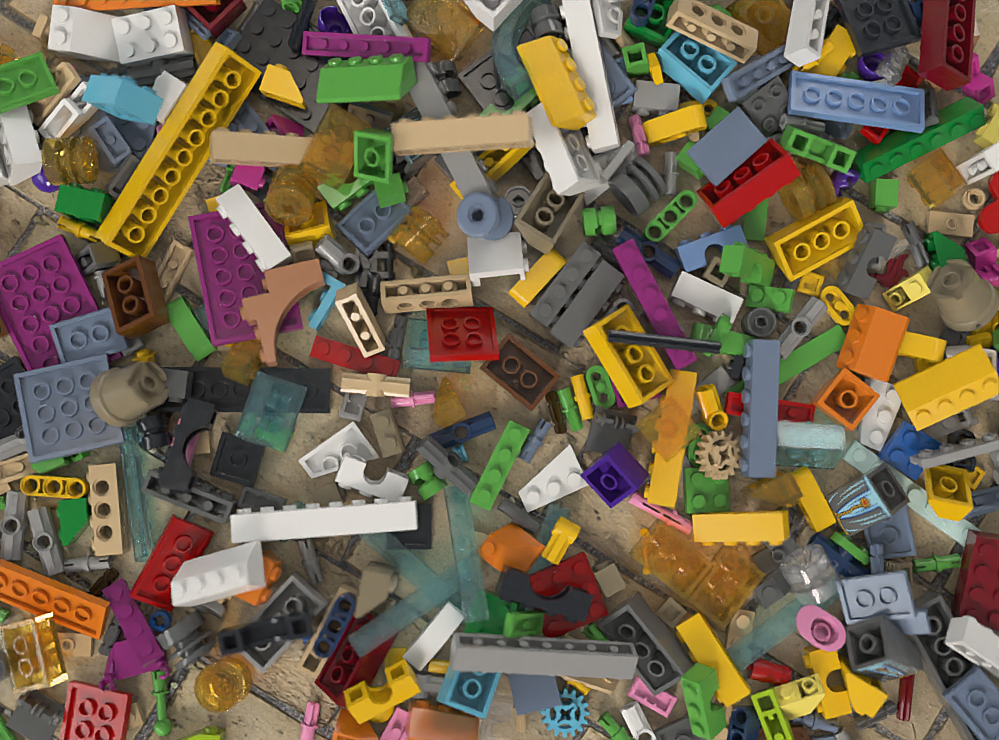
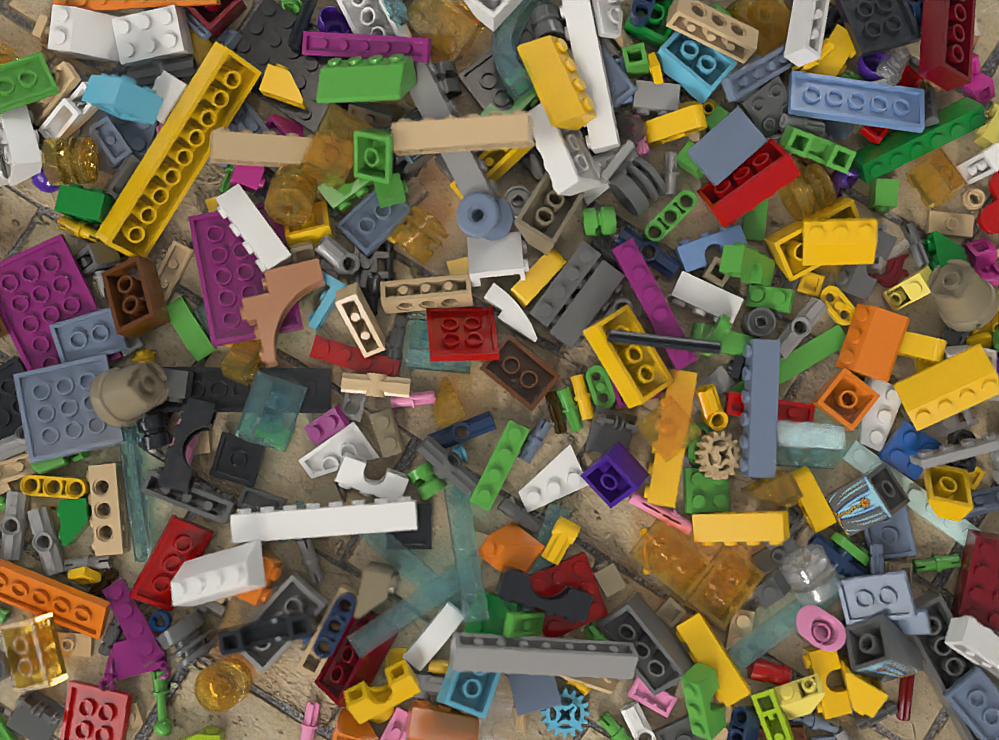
(84, 575): none -> yellow tile
(326, 425): none -> magenta plate
(511, 313): none -> white slope
(624, 126): none -> clear smoke plate
(839, 241): none -> yellow slope

